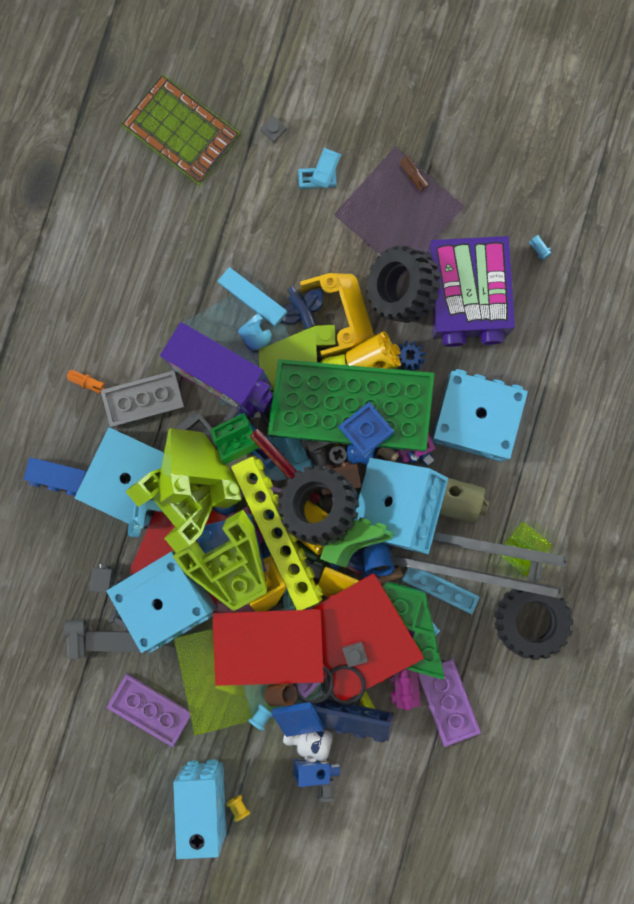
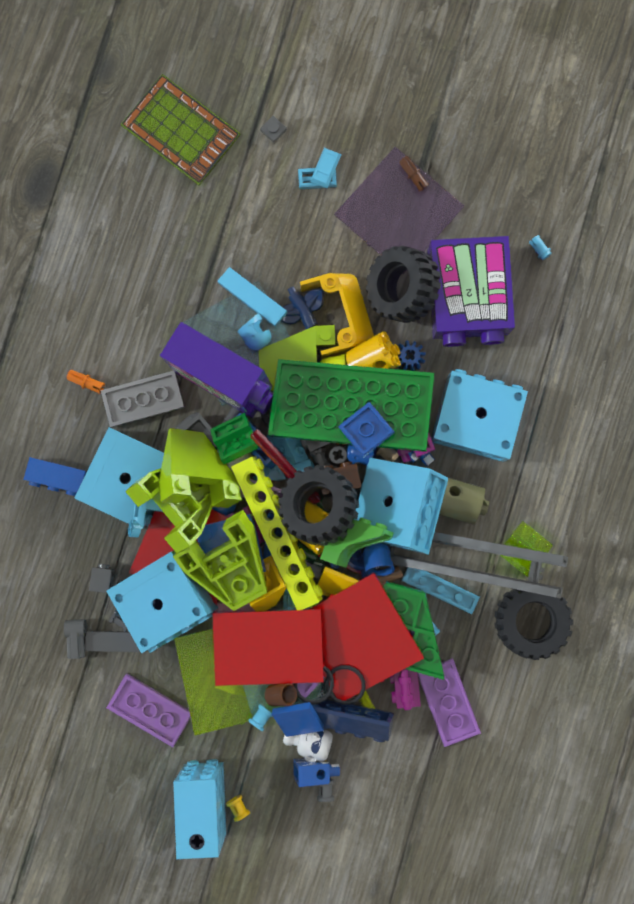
(355, 654): dark grey plate -> none

